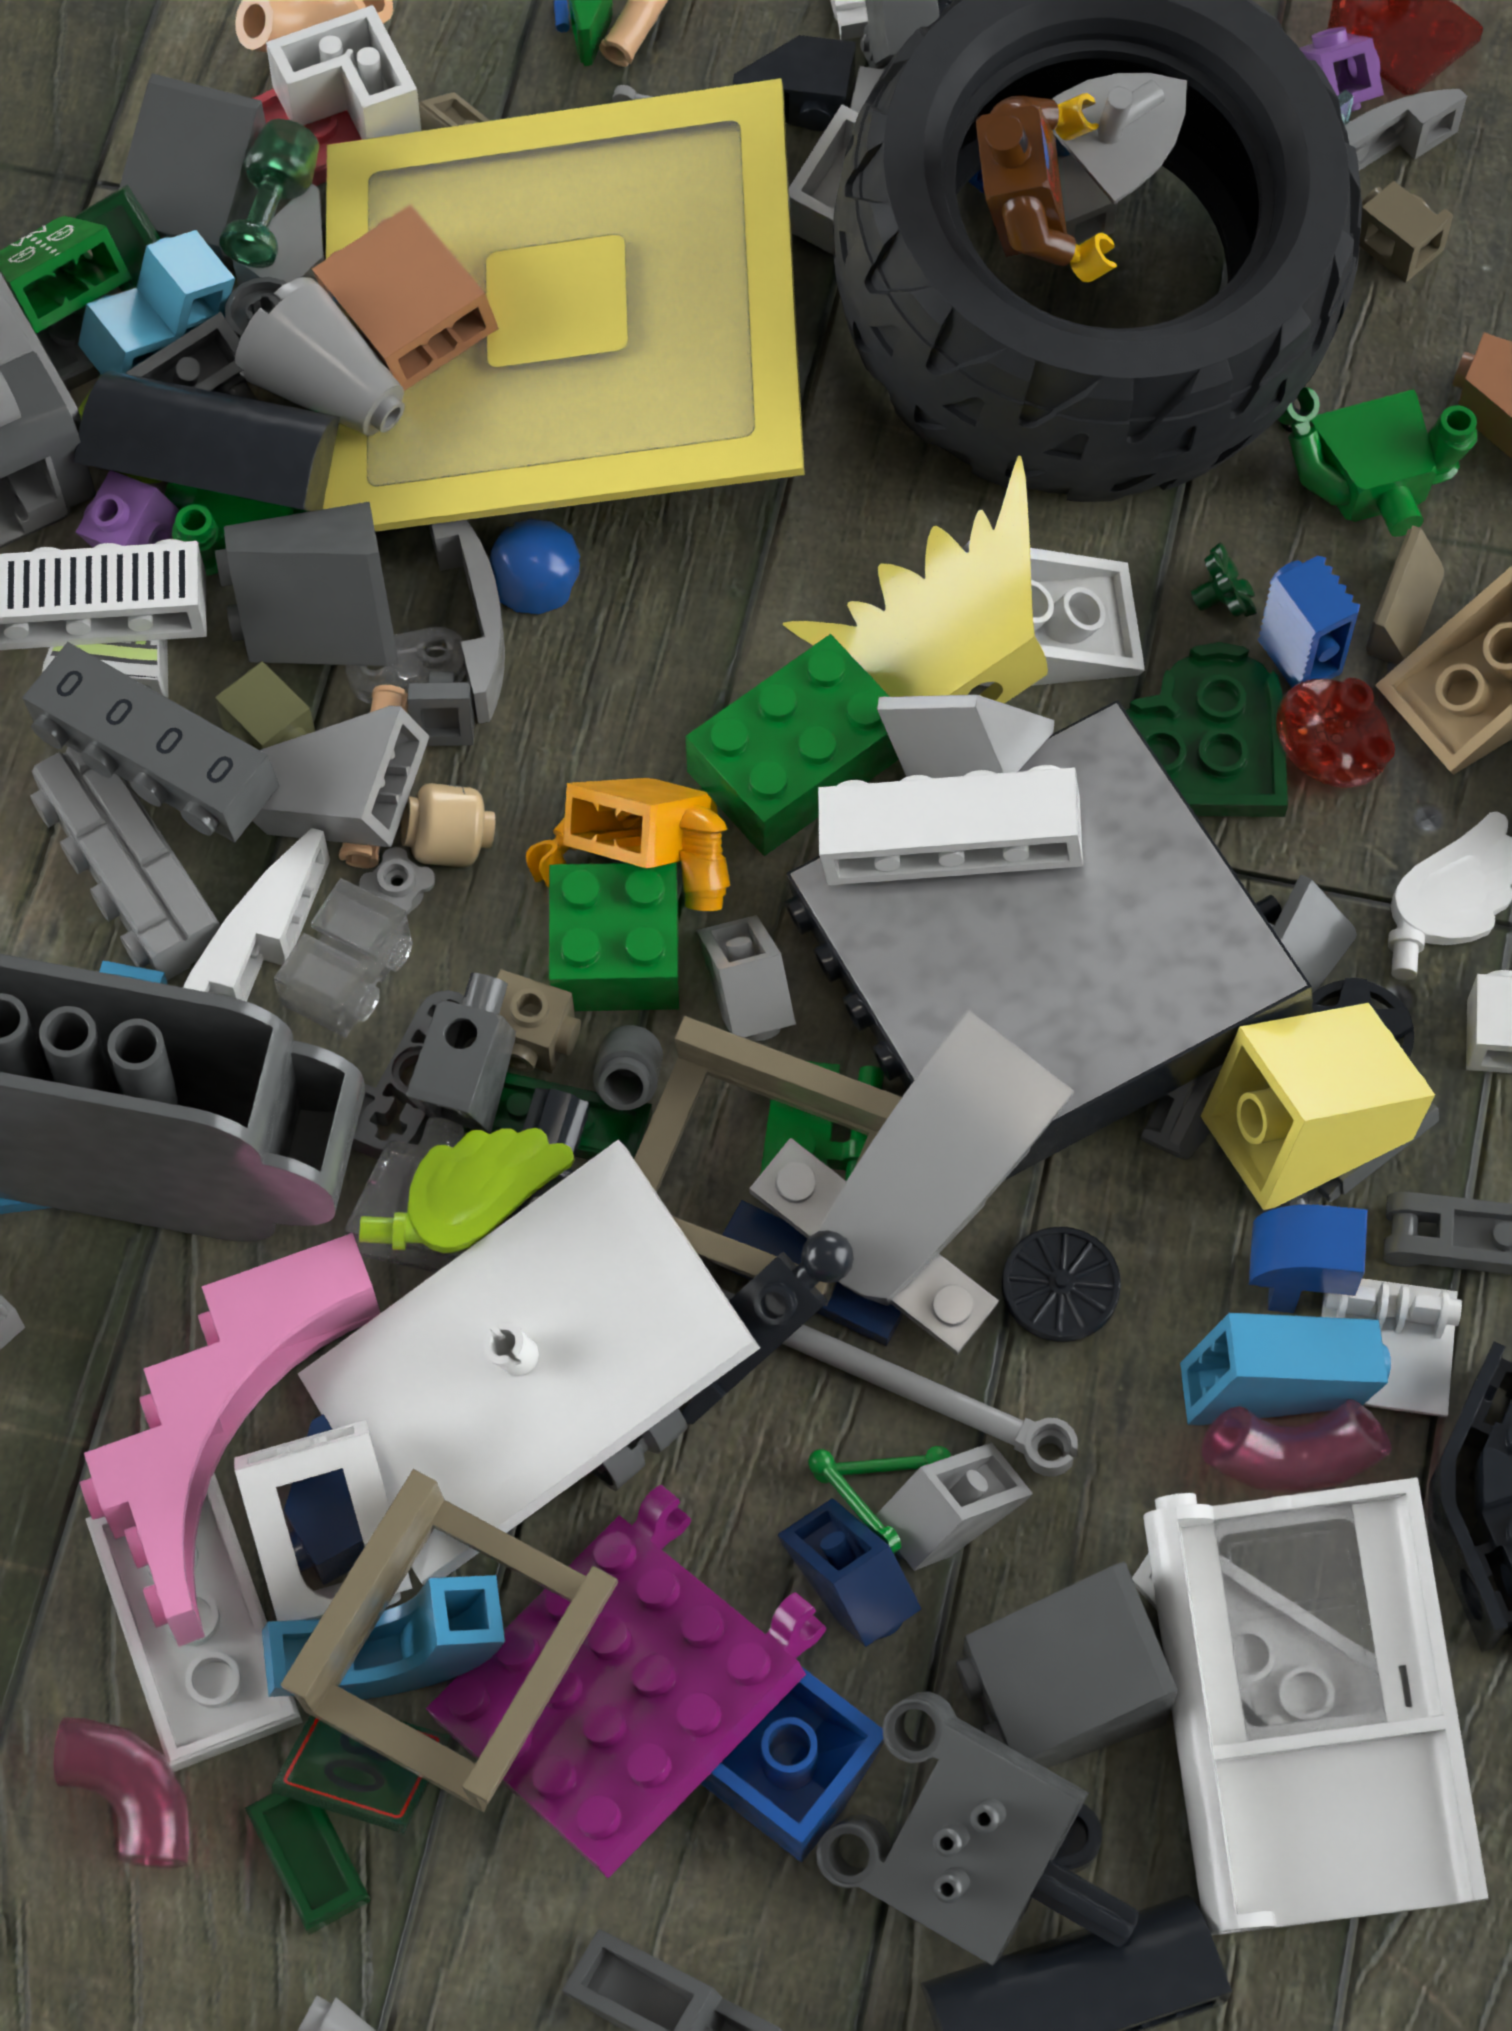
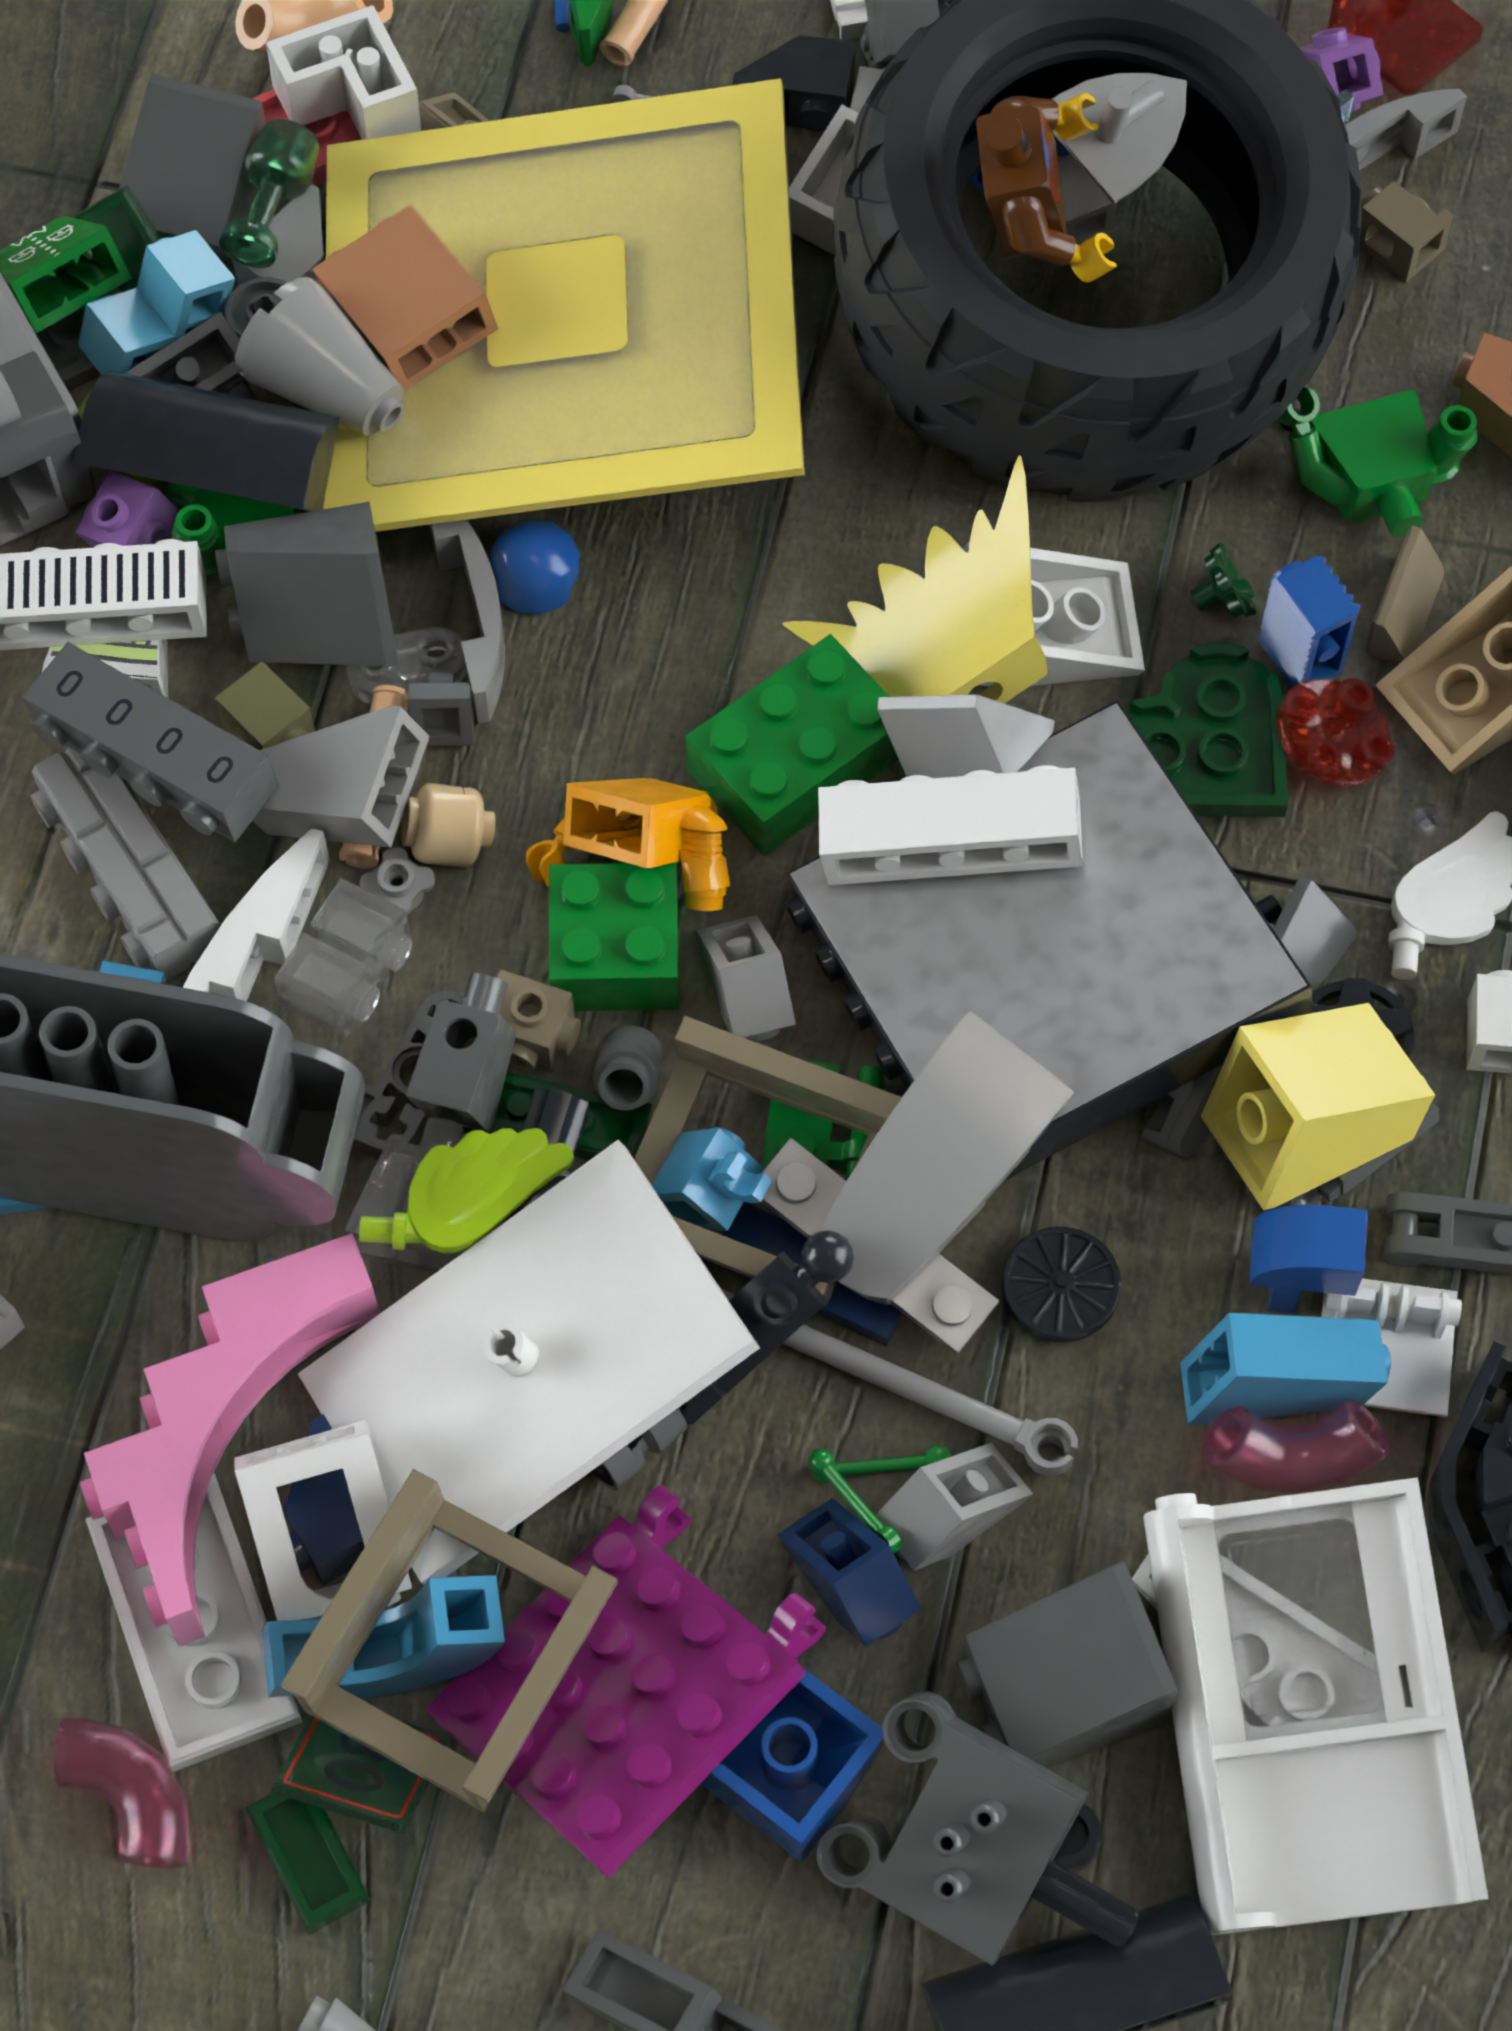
(710, 1178): none -> dark azure brick

